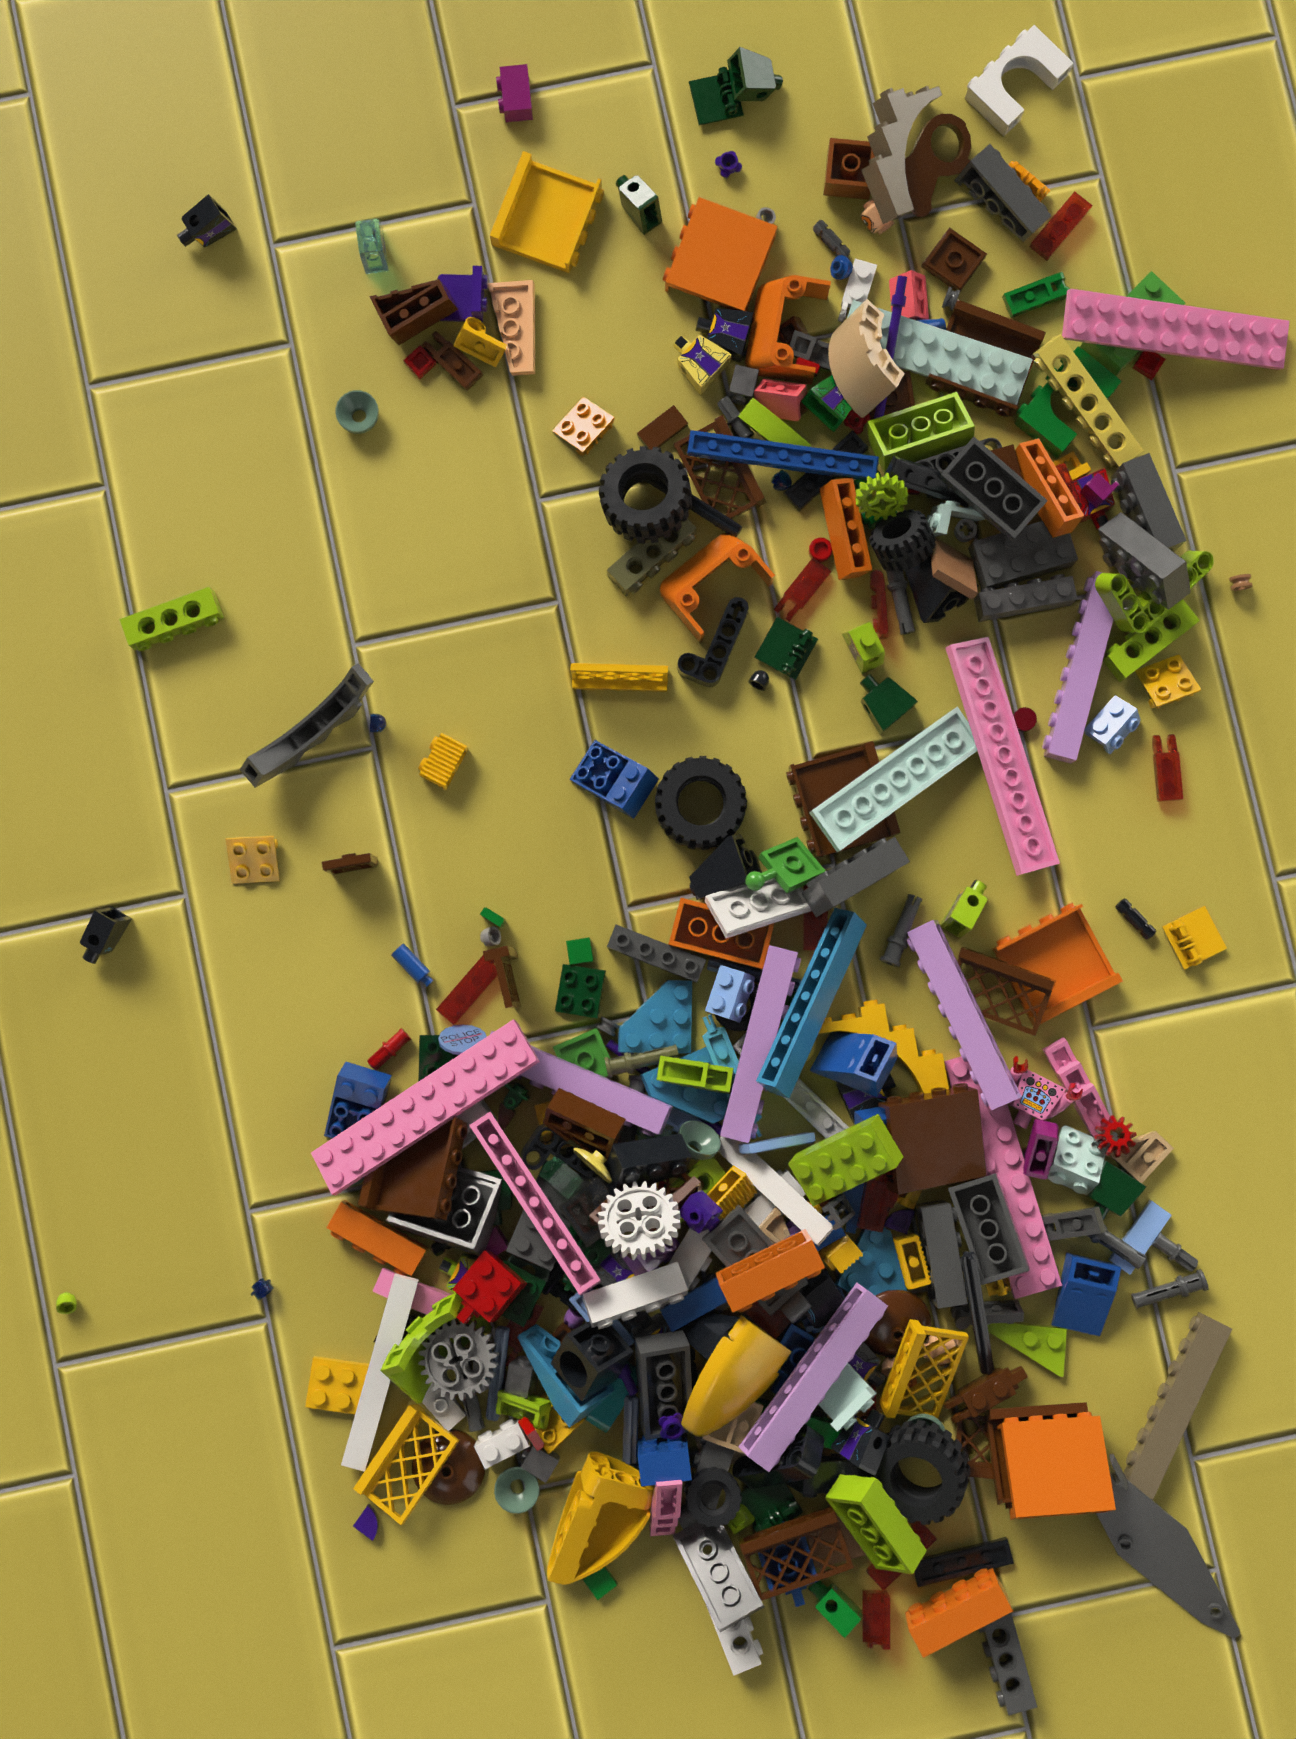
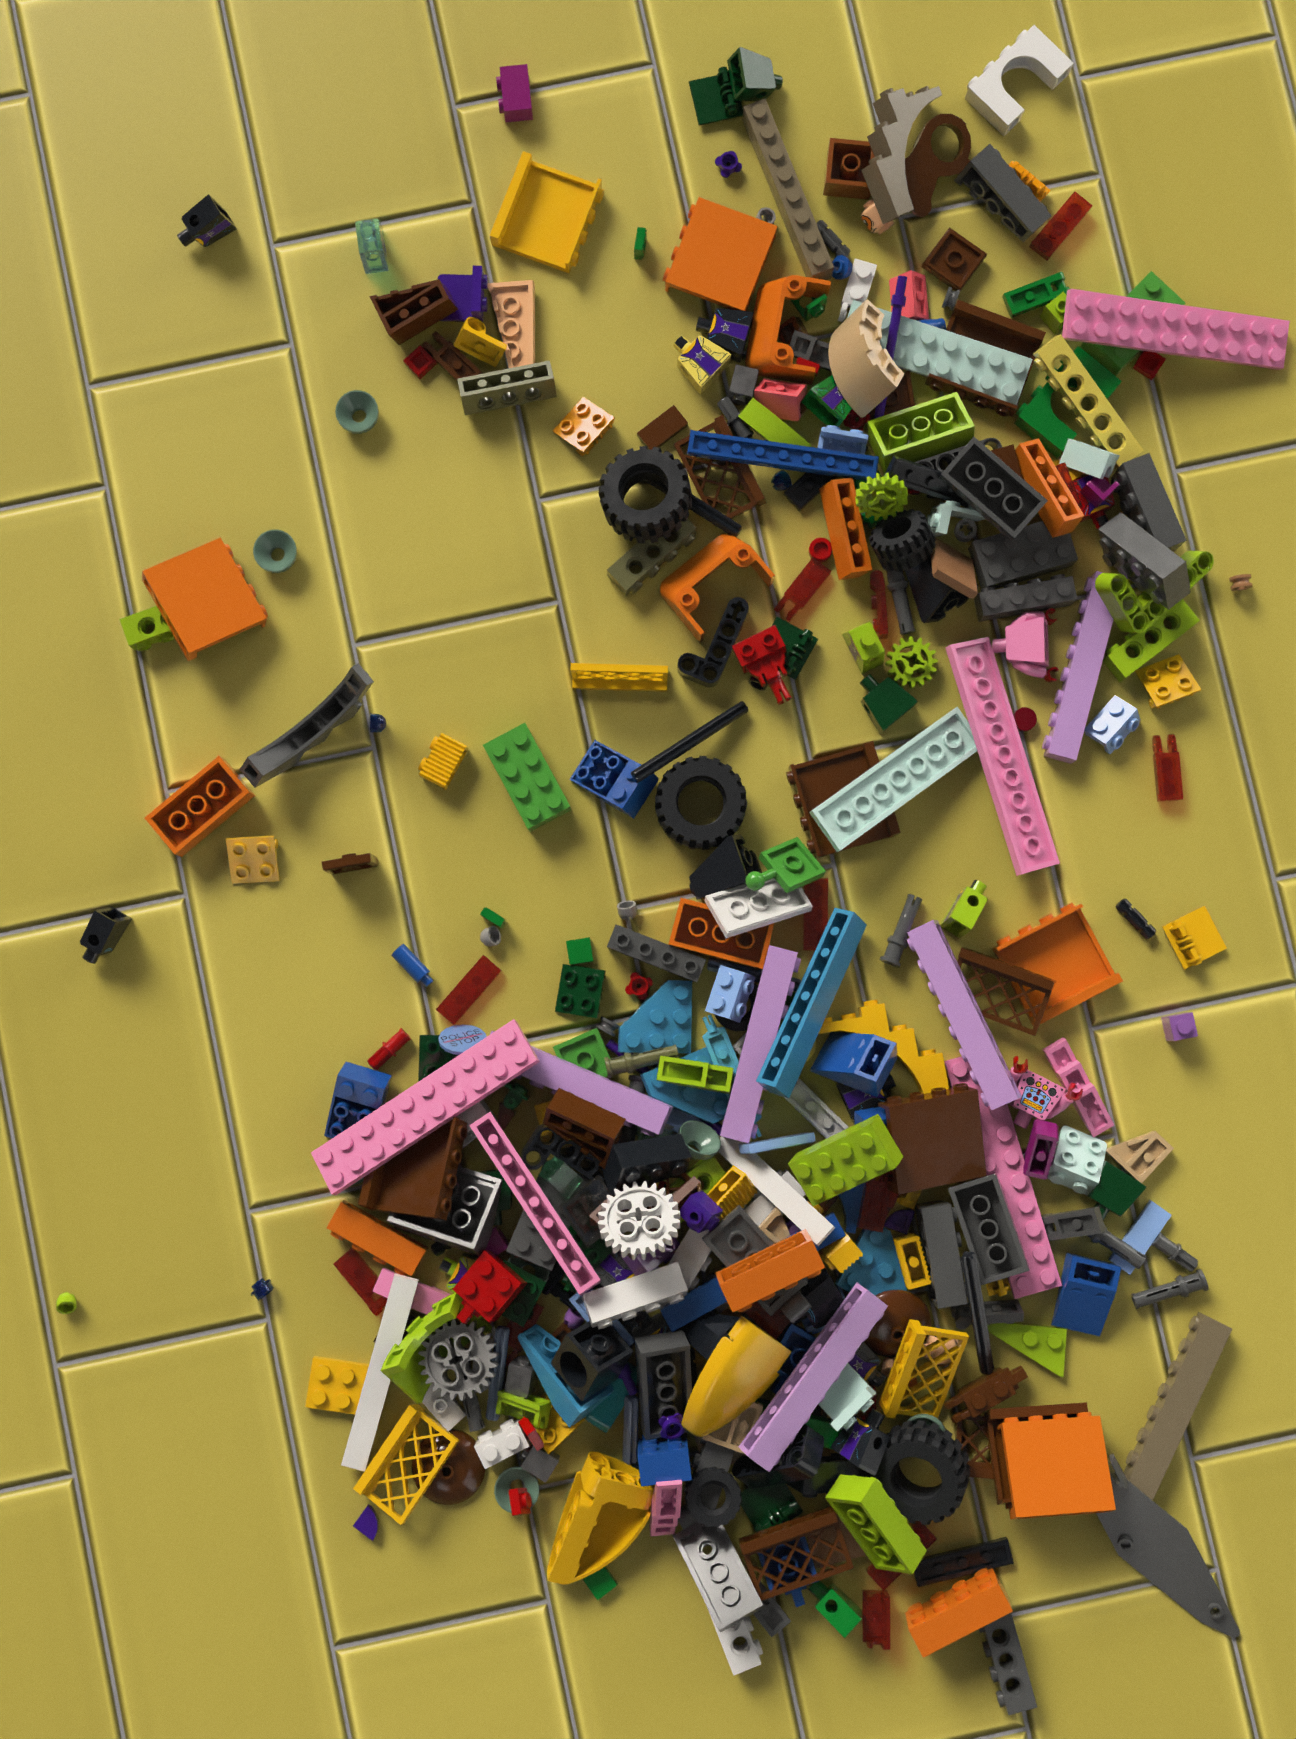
(199, 806): none -> orange brick
(203, 597): none -> orange panel
(267, 543): none -> sand green piece
(361, 1278): none -> clear red plate
(501, 958): reddish brown fence -> none
(507, 387): none -> olive brick
(520, 1501): none -> red plate
(527, 777): none -> bright green brick
(595, 1162): light yellow dish -> none
(627, 909): none -> light grey hinge
(632, 987): none -> red plate
(639, 202): dark green torso -> none
(640, 243): none -> green tile
(689, 742): none -> black axle
(742, 1520): lime tile -> none
(763, 656): none -> red brick
(772, 1615): none -> dark grey hinge
(787, 191): none -> dark tan brick
(813, 309): none -> green bracket
(834, 1214): dark grey tile -> none
(840, 440): none -> light blue bracket
(854, 875): dark grey brick -> none
(903, 660): none -> lime gear
(1028, 644): none -> bright pink torso
(1054, 313): none -> lime brick
(1088, 459): none -> light aqua hinge
(1104, 1135): red gear -> none
(1179, 1026): none -> medium lavender brick

